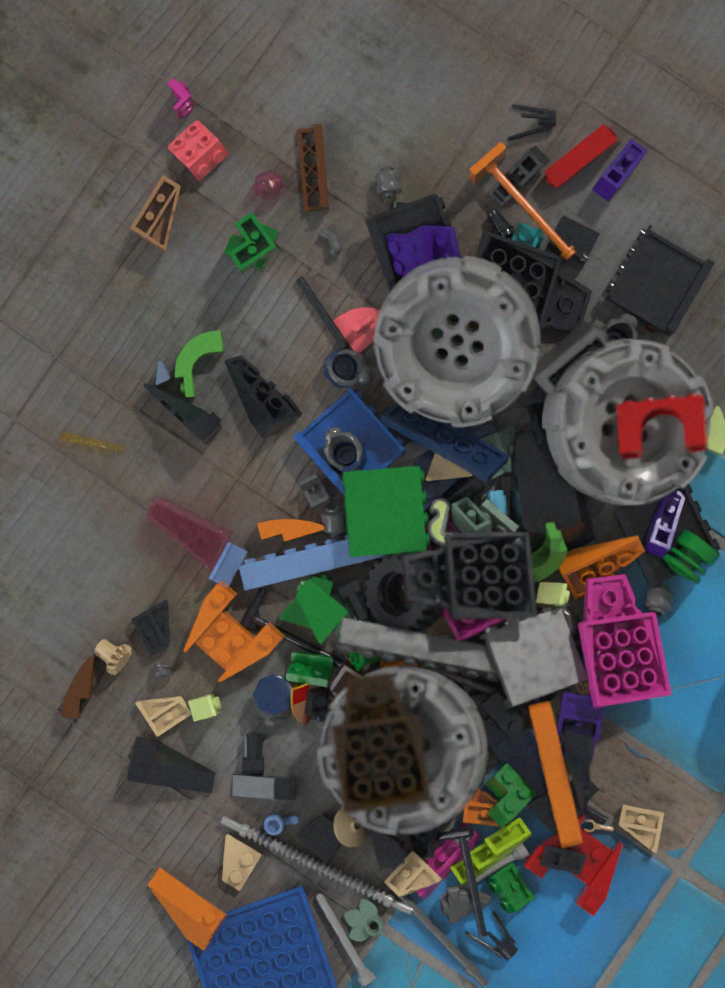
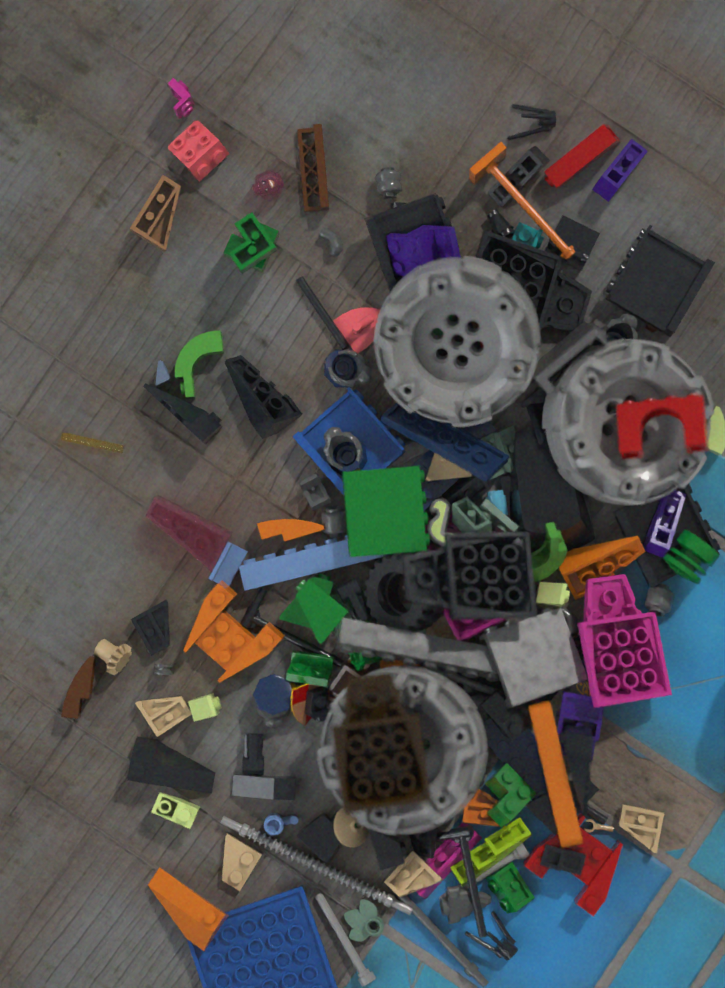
(176, 809): none -> yellowish green slope

